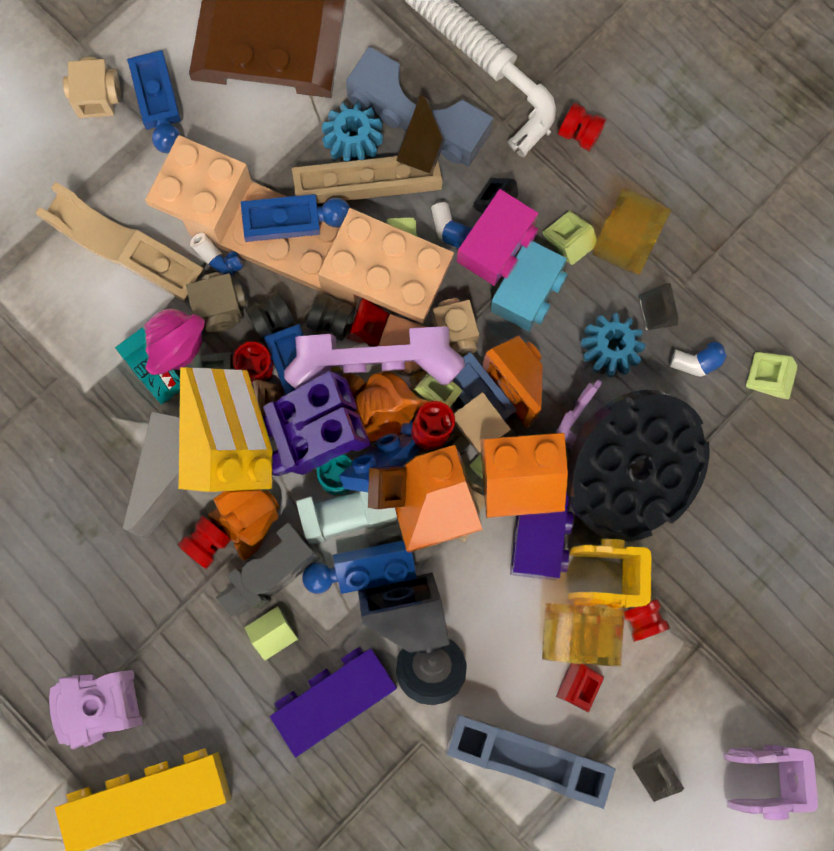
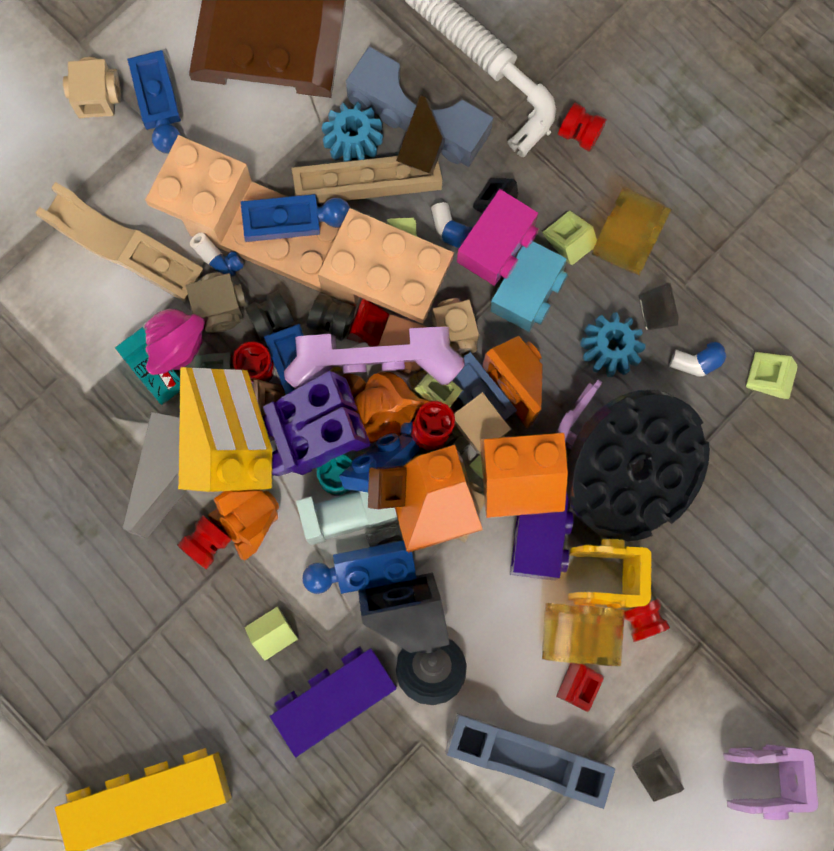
(90, 707): lavender piece -> none
(268, 575): dark grey hips -> none

